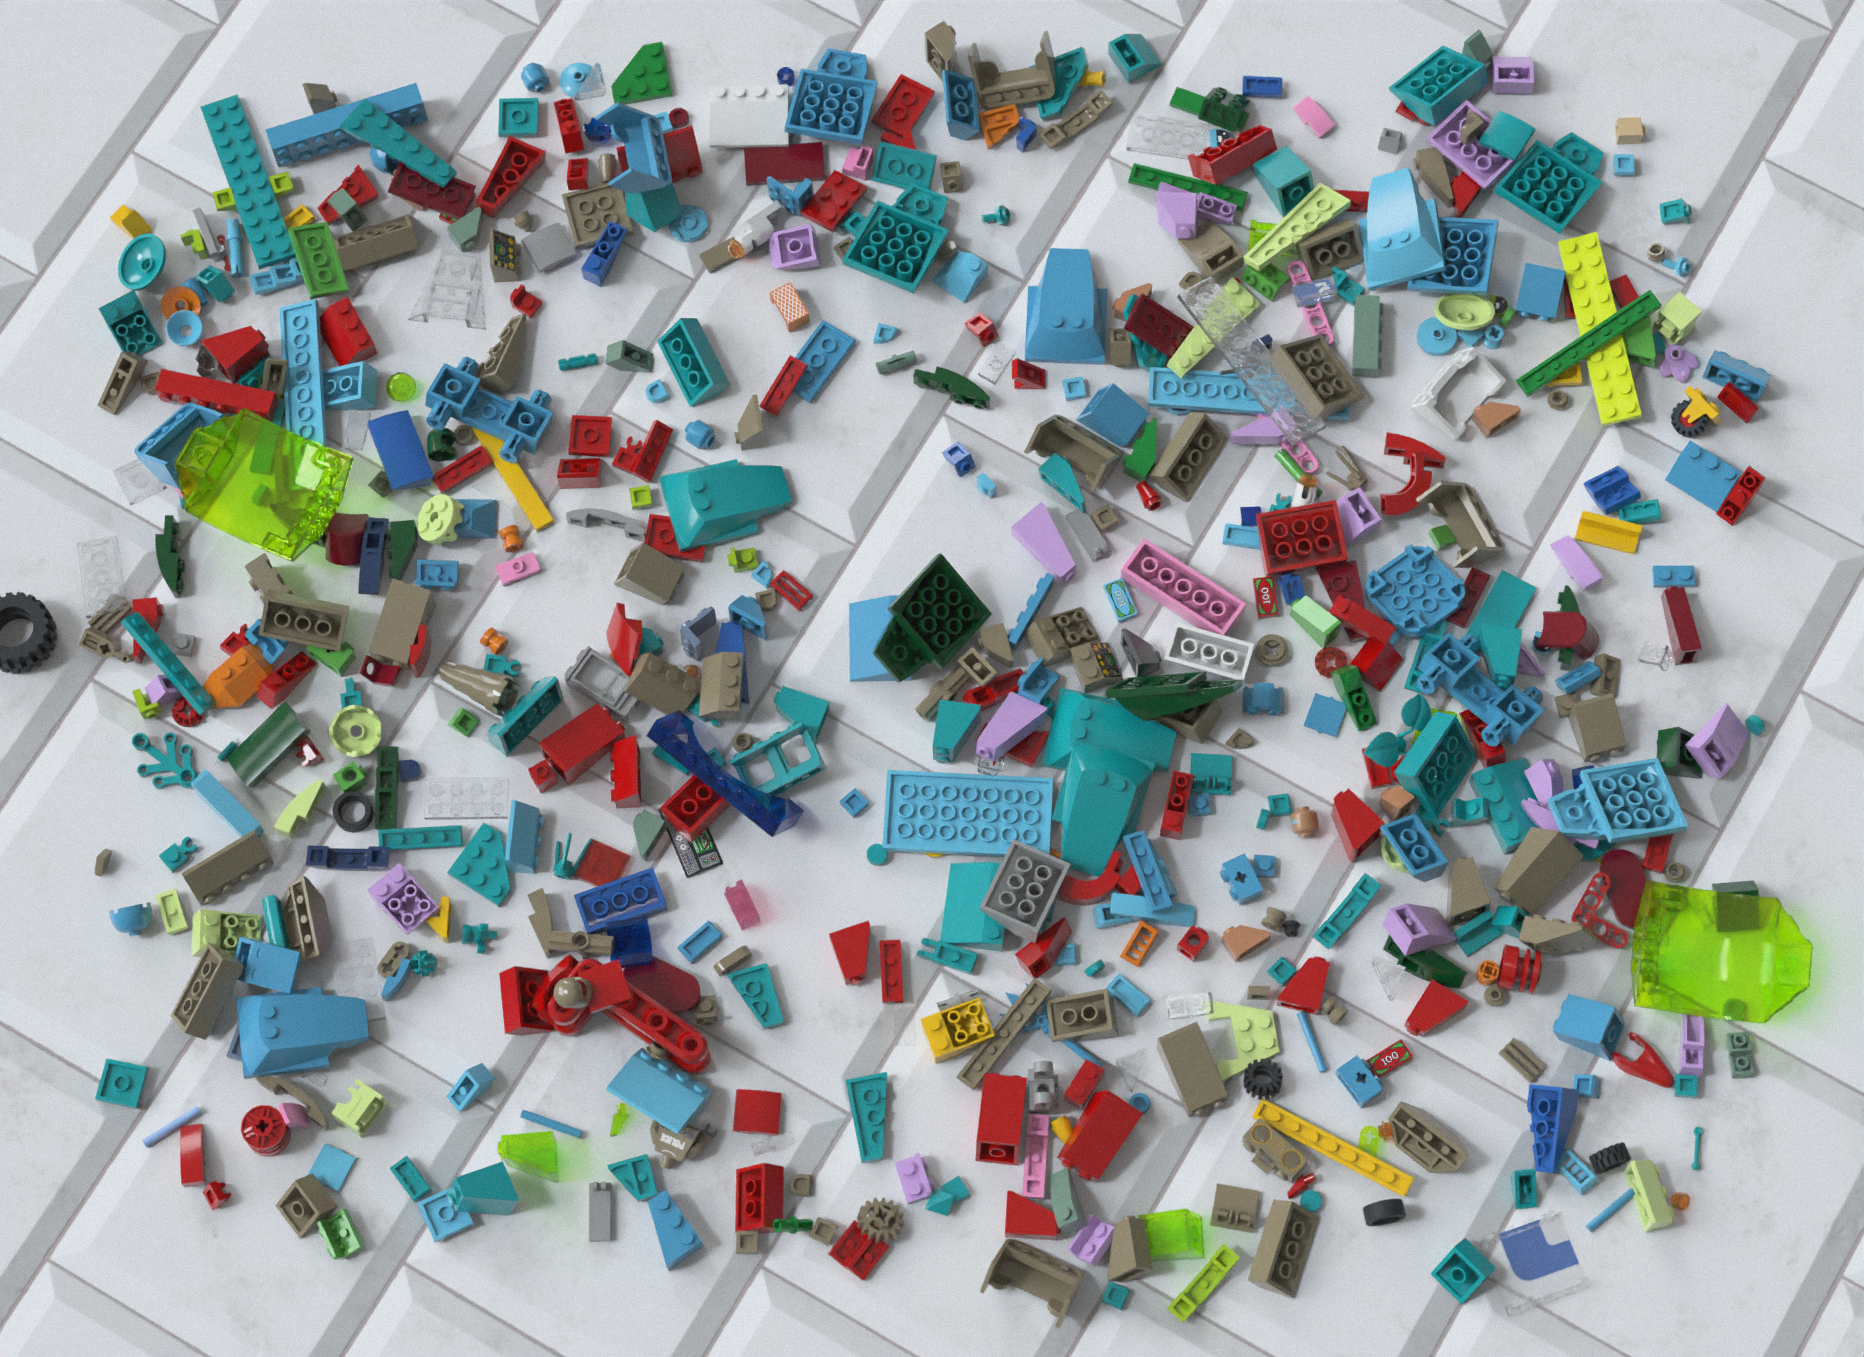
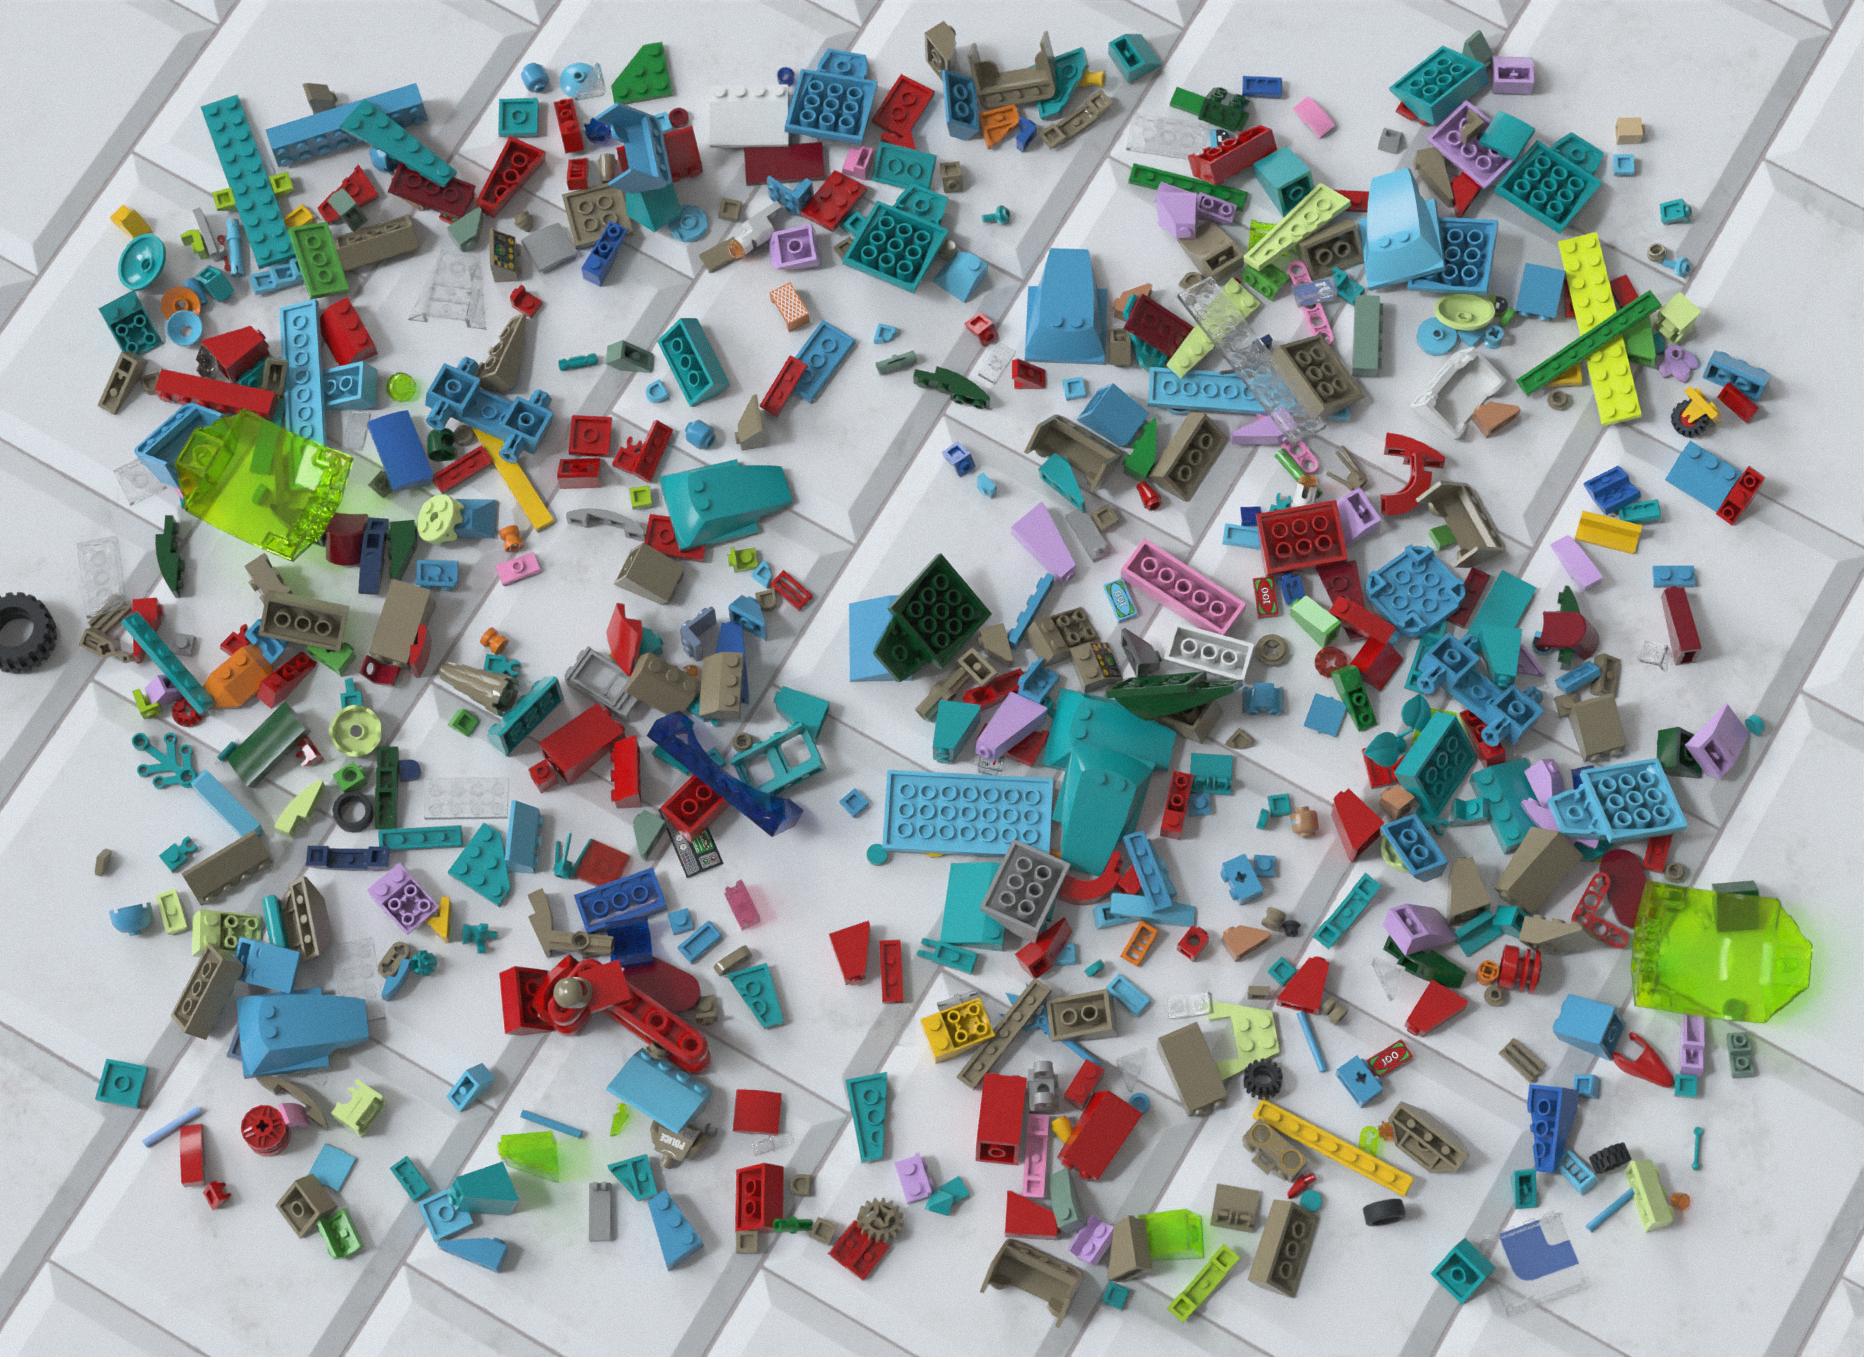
(480, 1251): none -> dark azure slope
(680, 921): none -> dark azure plate
(730, 209): none -> dark tan plate

